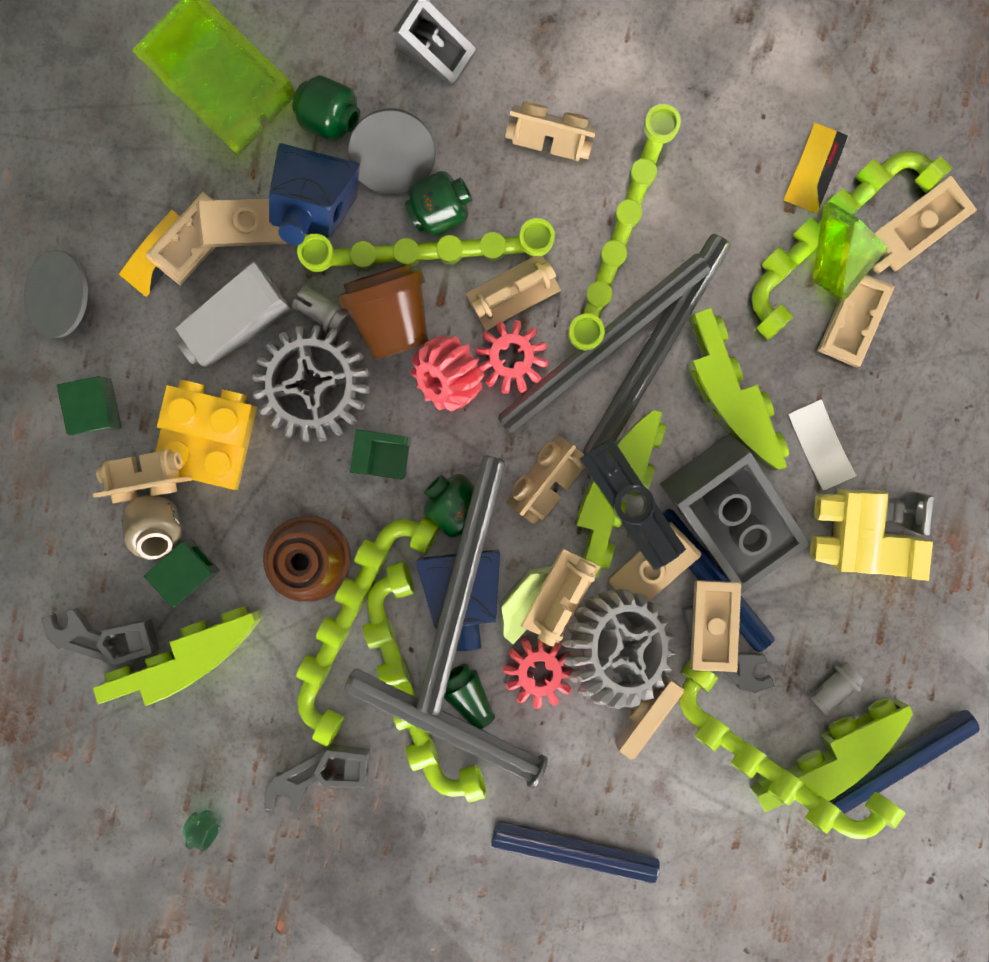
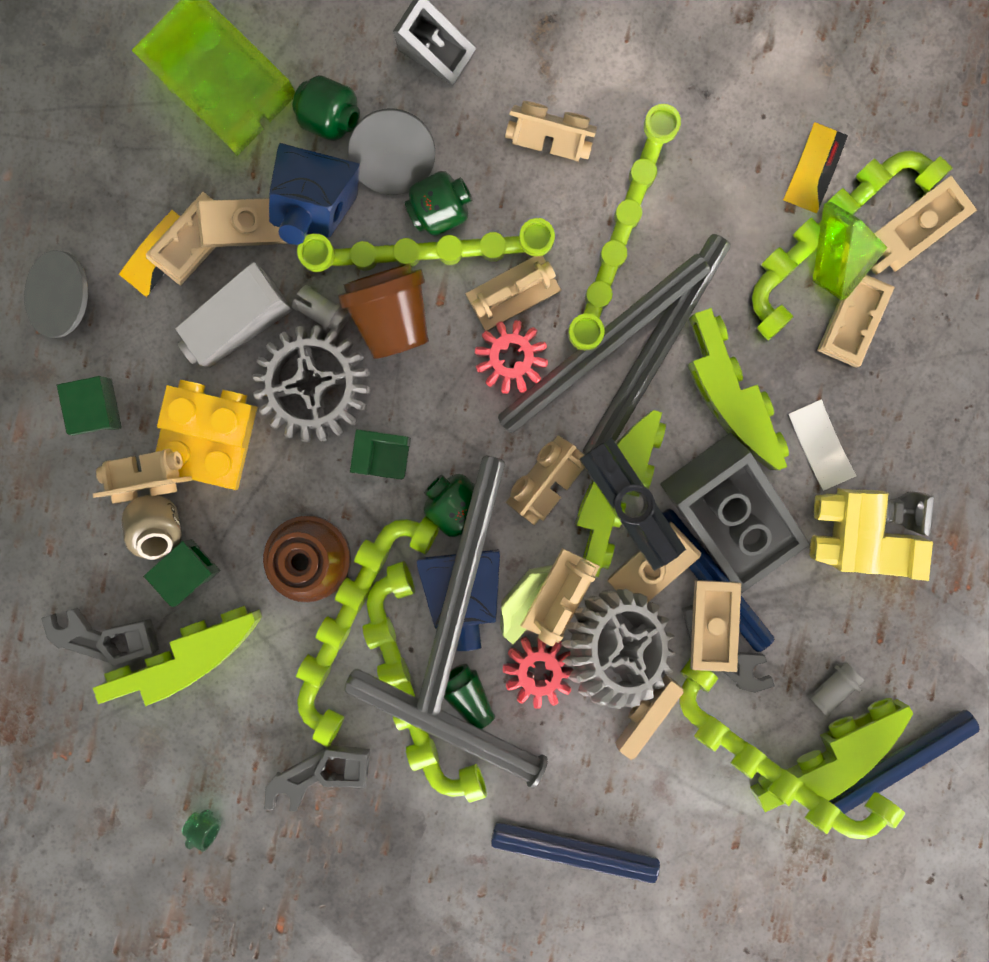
(447, 373): coral gear -> none

